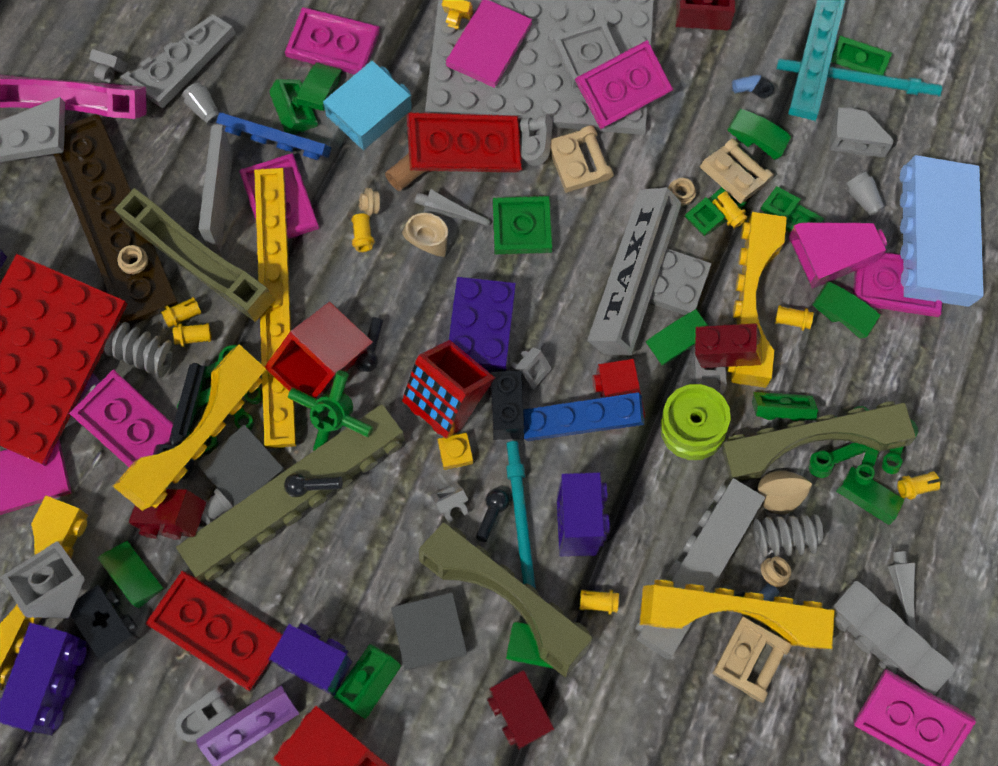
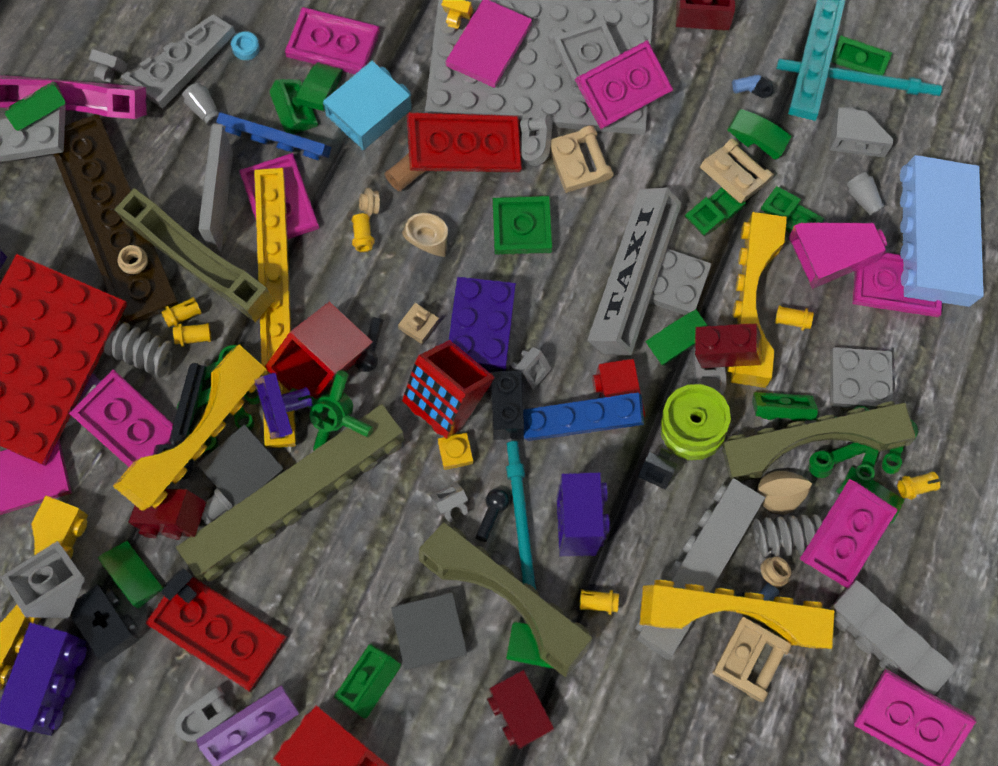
(35, 106): none -> green slope
(178, 585): none -> black tile
(245, 46): none -> medium azure tile
(277, 405): none -> dark purple tile
(297, 484): black bar -> none
(312, 659): dark purple brick -> none
(418, 323): none -> tan tile
(439, 205): light grey piece -> none
(658, 468): none -> black tile
(686, 186): tan plate -> none
(730, 209): yellow pin -> none
(845, 307): green slope -> none
(848, 534): none -> dark pink tile
(860, 377): none -> light grey plate
(903, 578): light grey piece -> none

